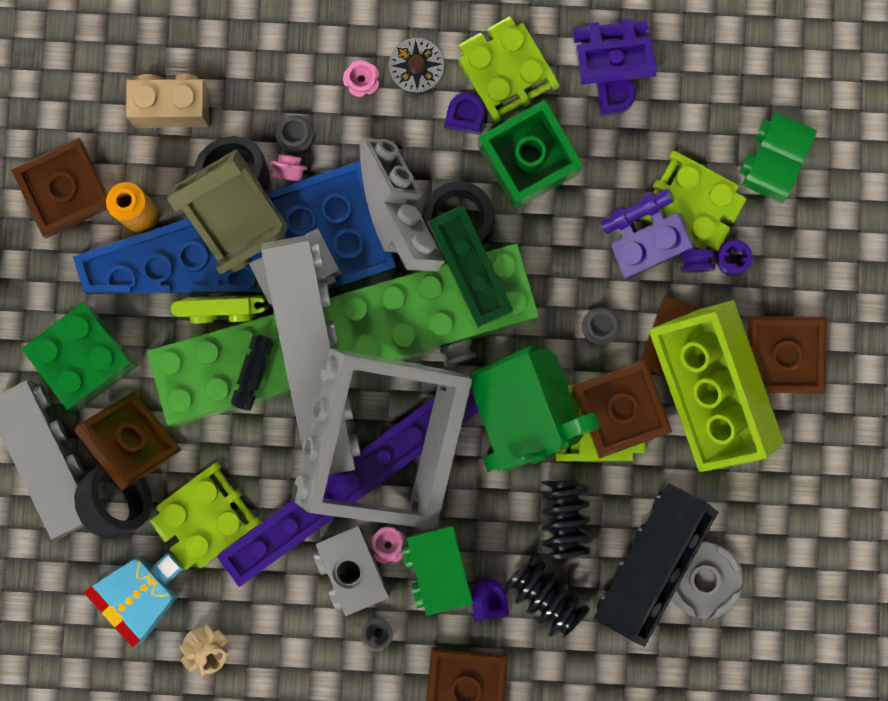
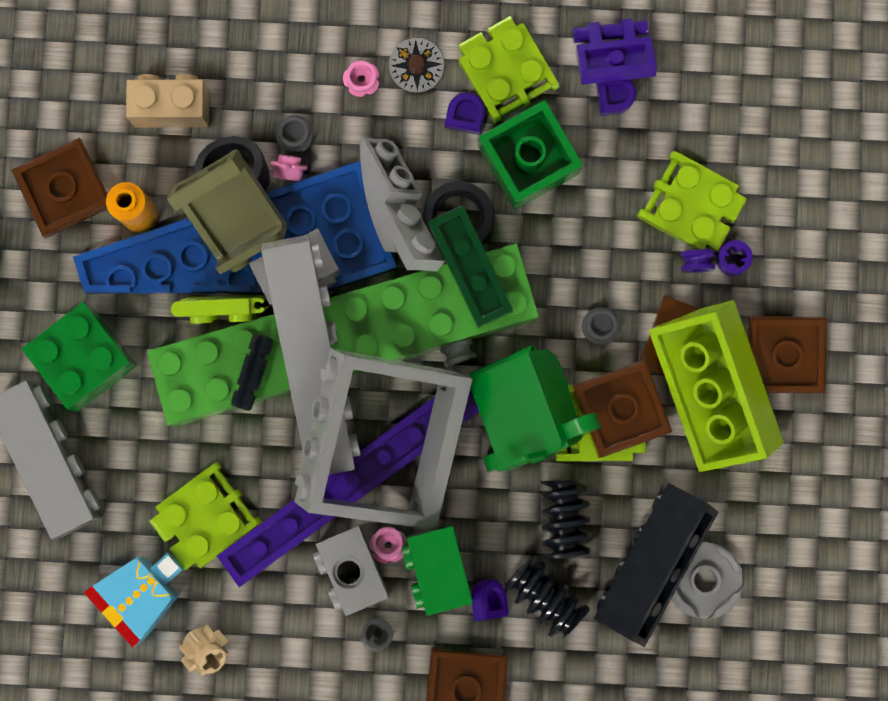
(98, 520): black tyre -> none
(127, 440): reddish brown plate -> none
(651, 245): plate -> none
(778, 157): green brick -> none

